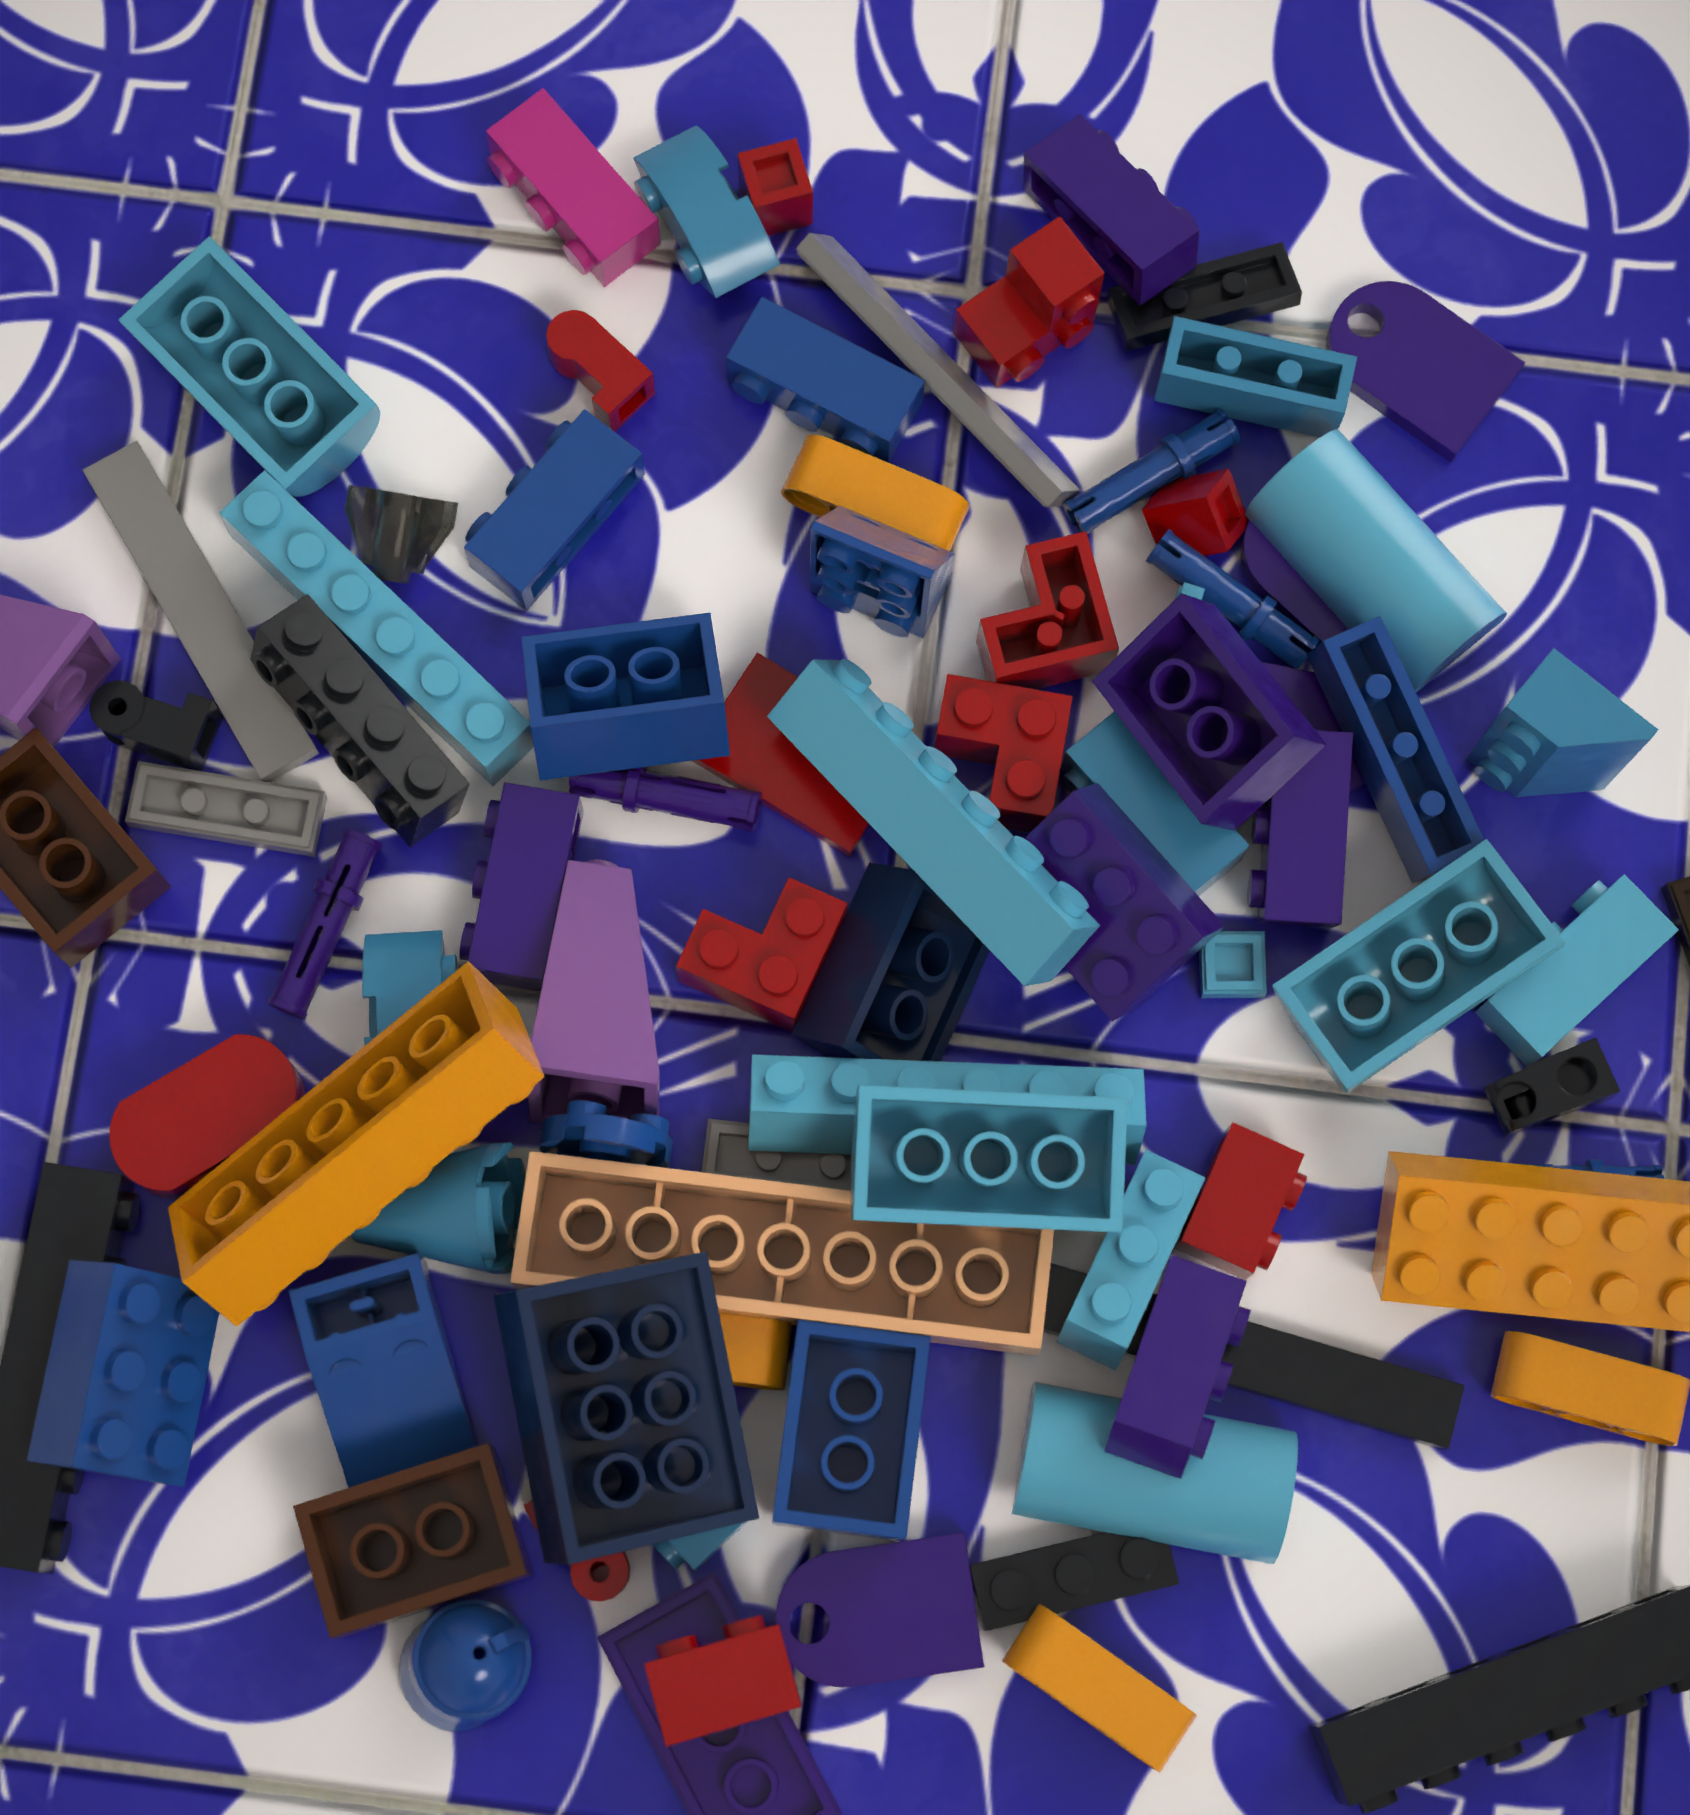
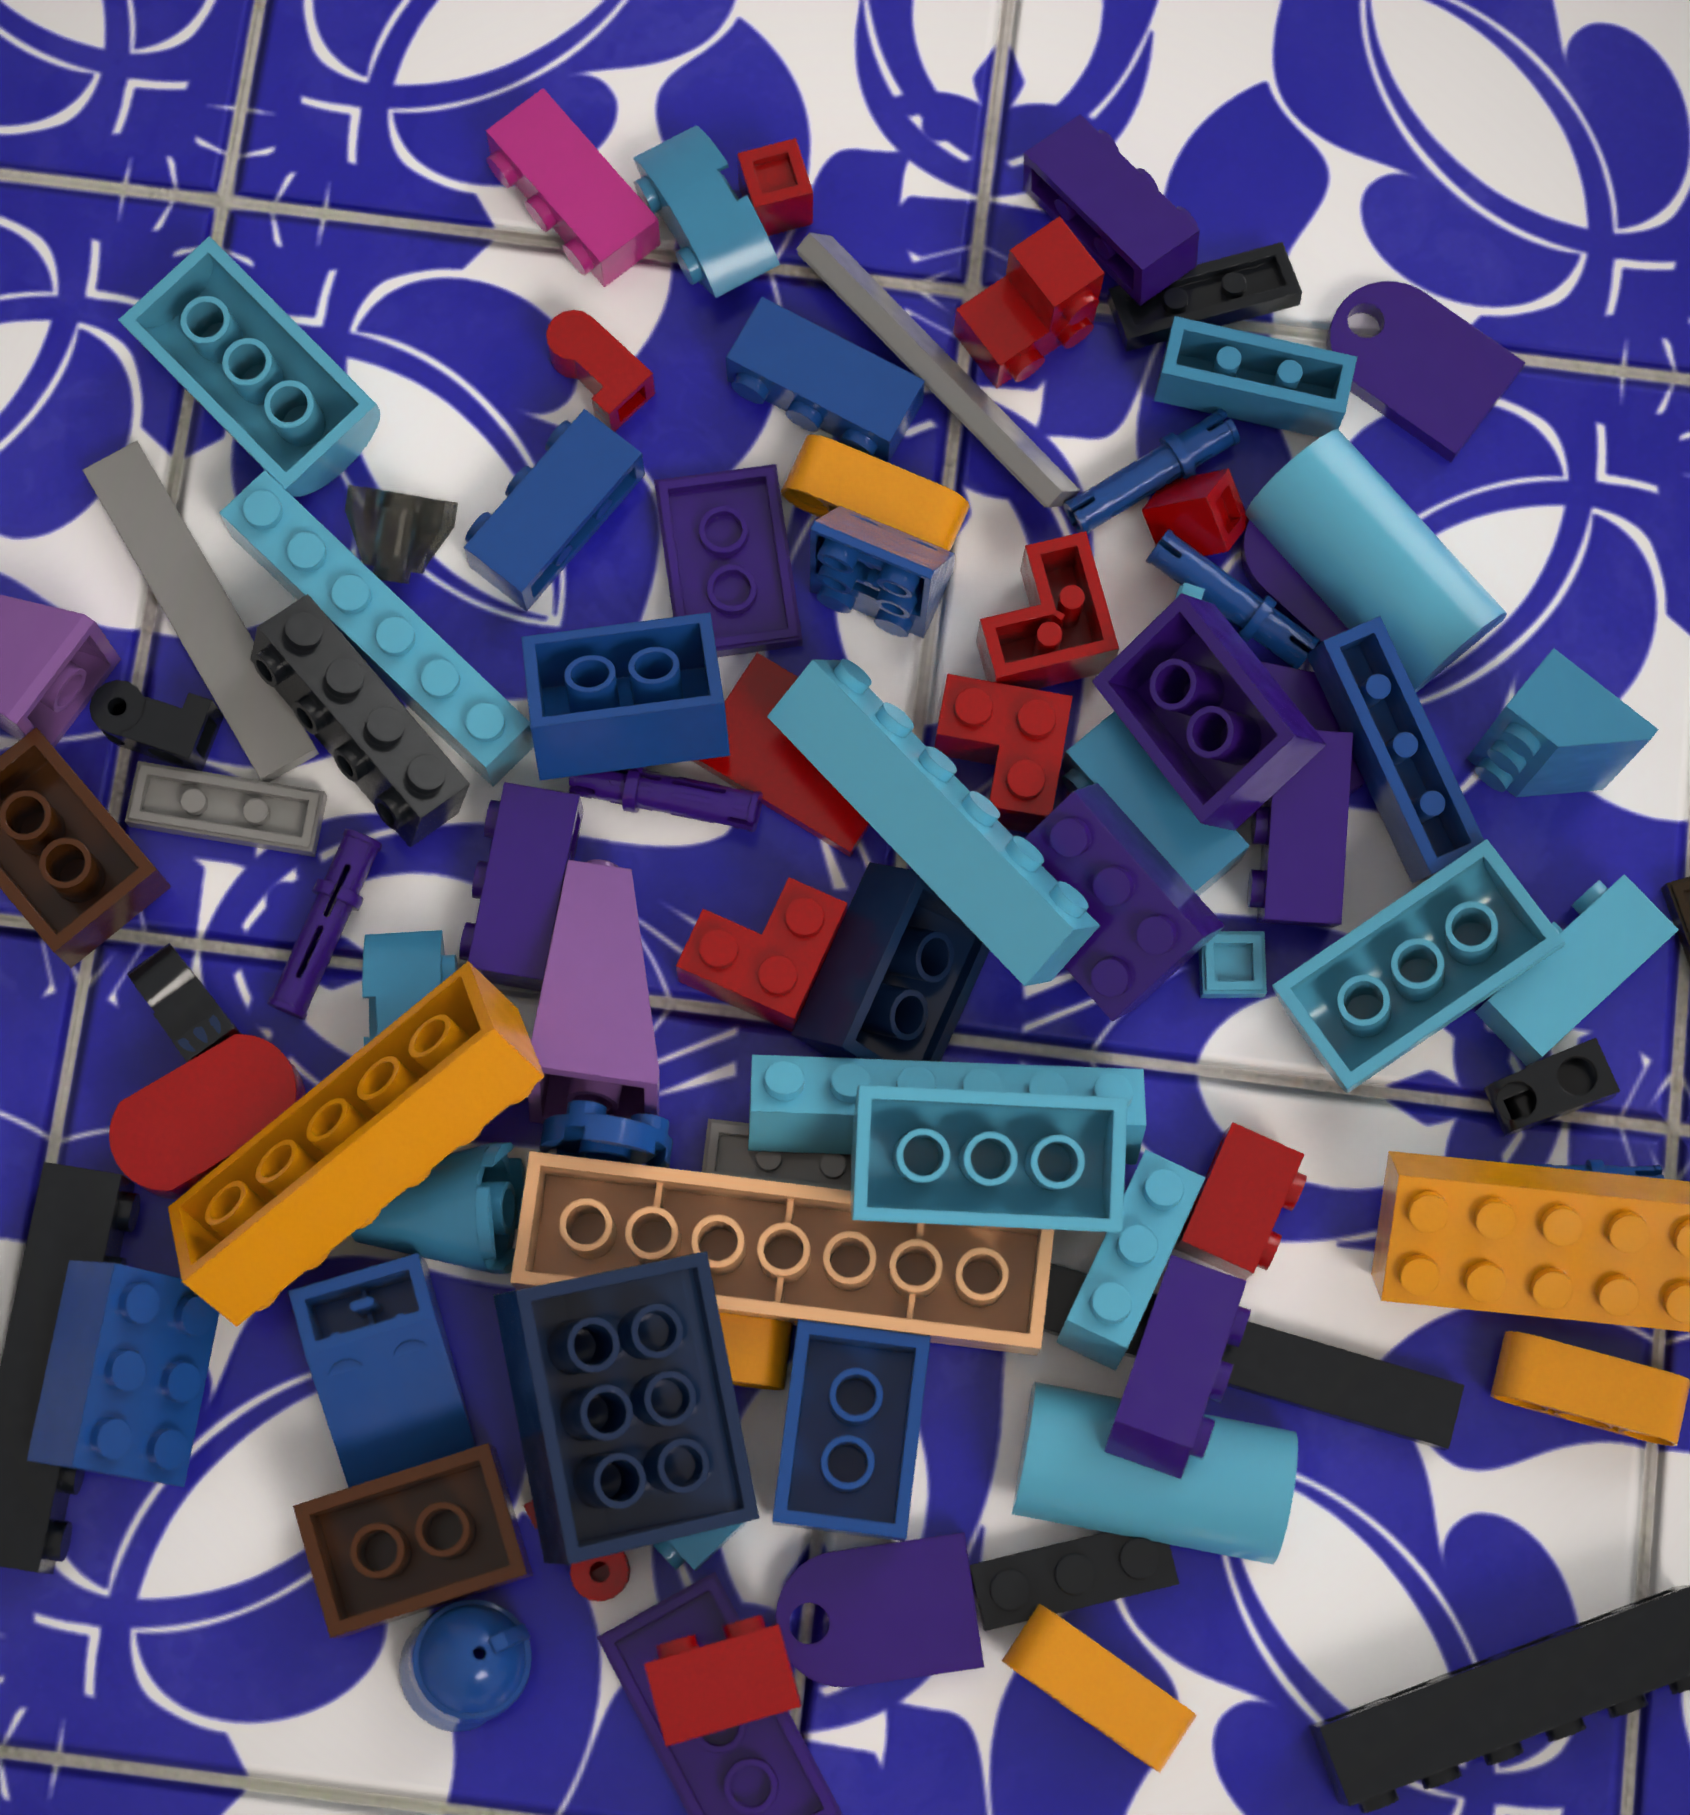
(181, 1003): none -> black leg
(730, 557): none -> dark purple tile

